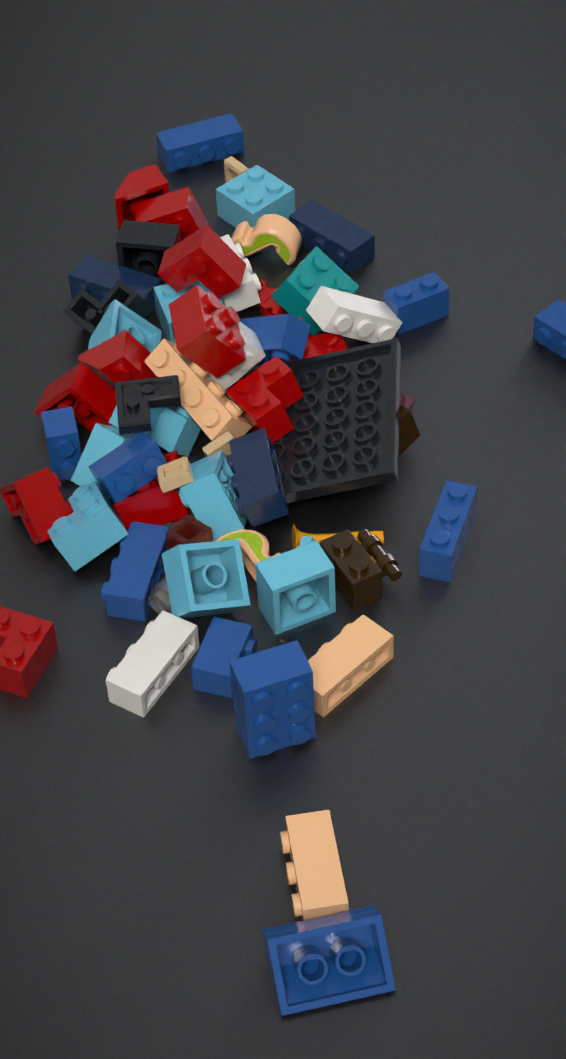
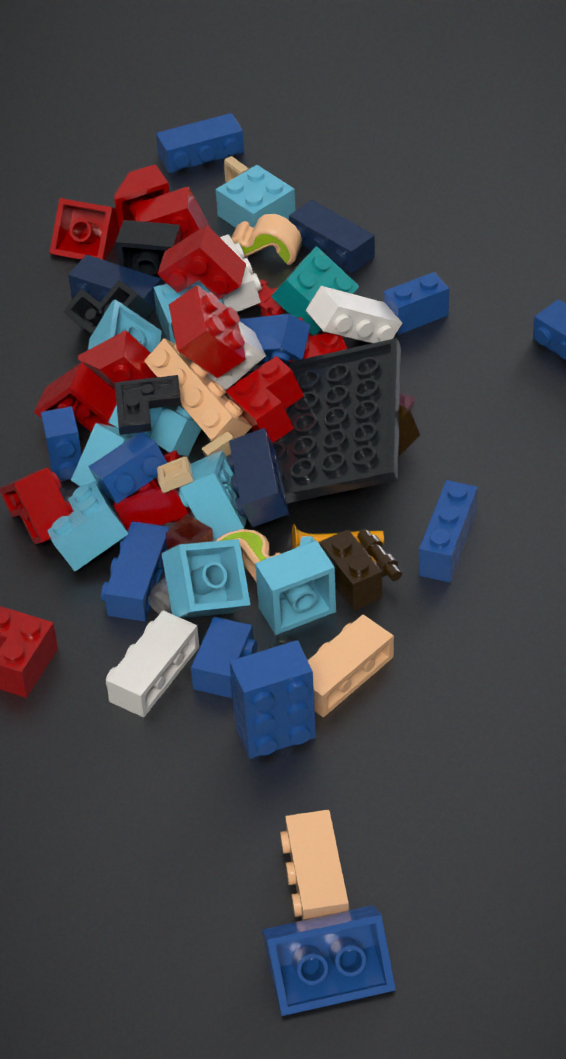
(83, 230): none -> red slope

